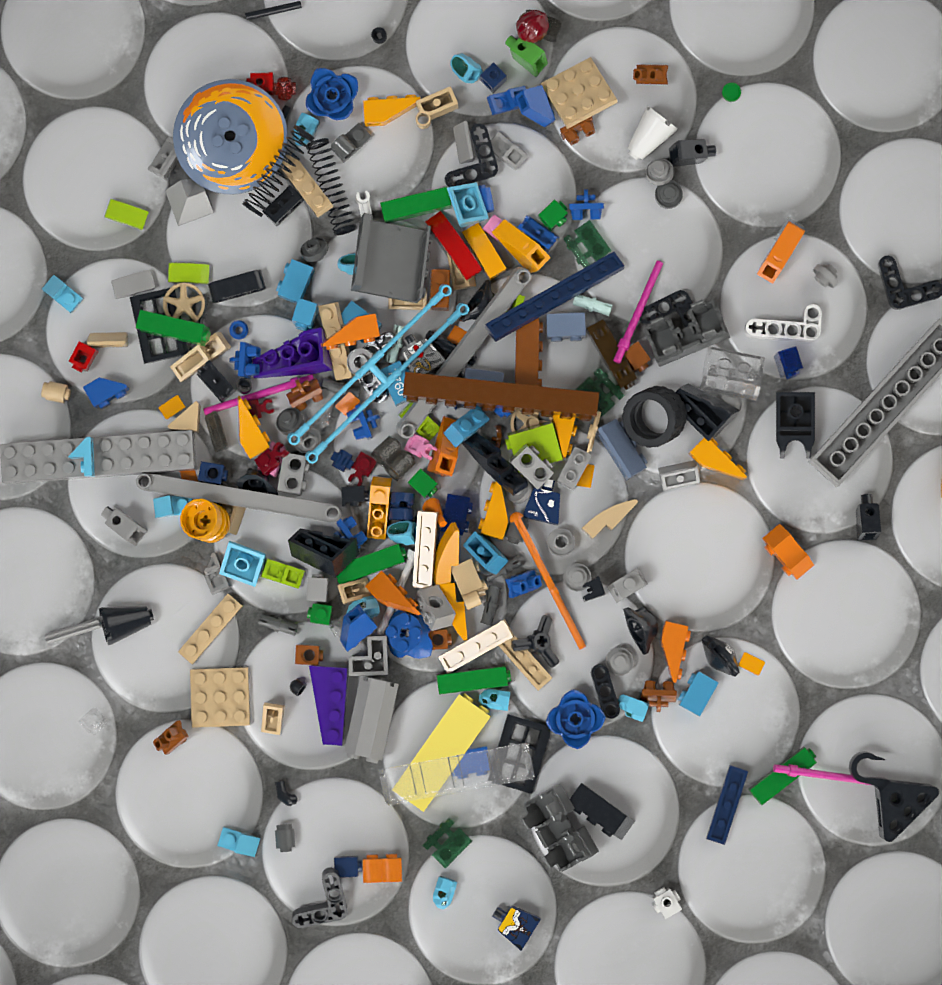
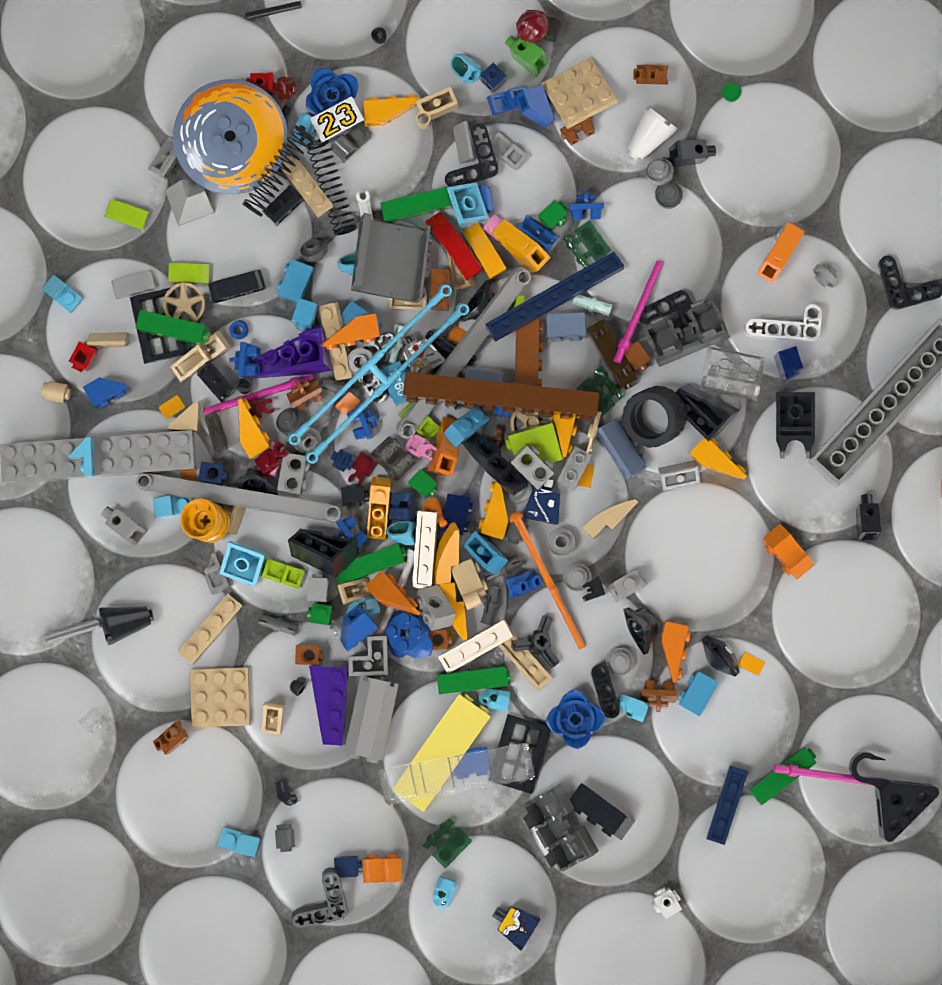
(337, 119): none -> sticker

